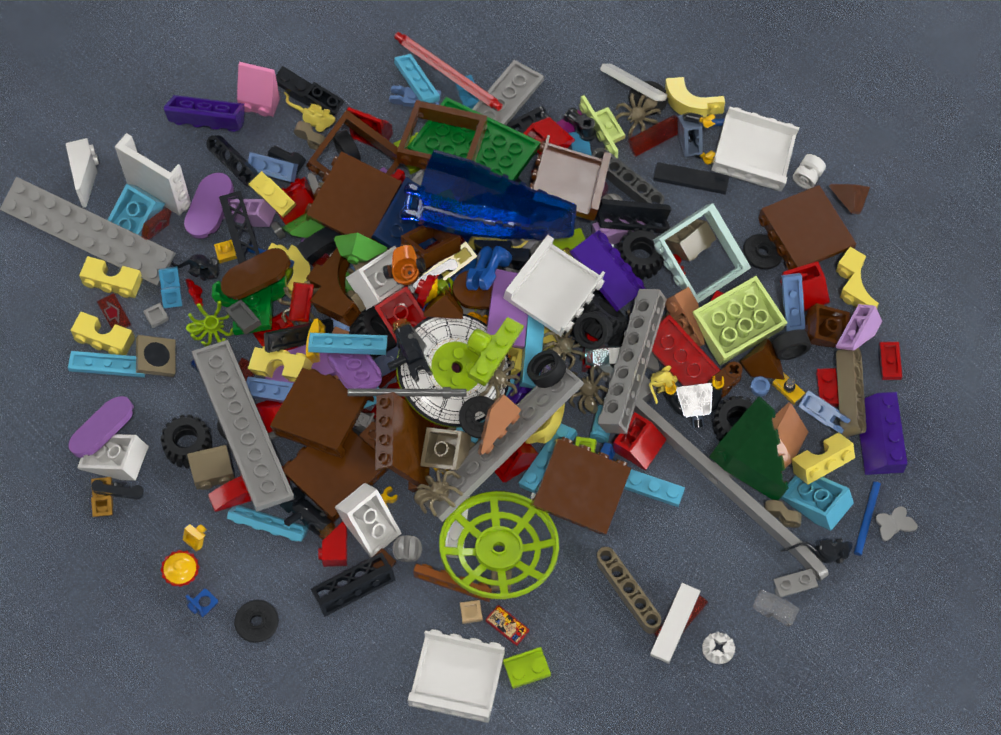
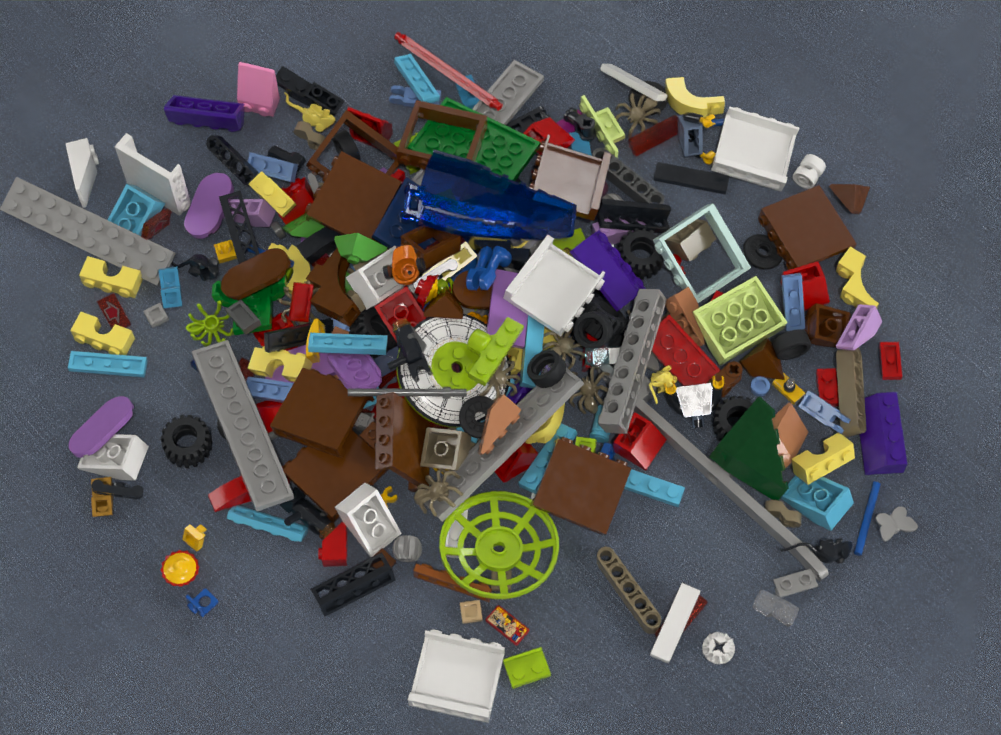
(155, 355): dark tan tile -> none
(195, 291): red piece -> none
(211, 467): dark tan slope -> none
(265, 629): black wheel -> none

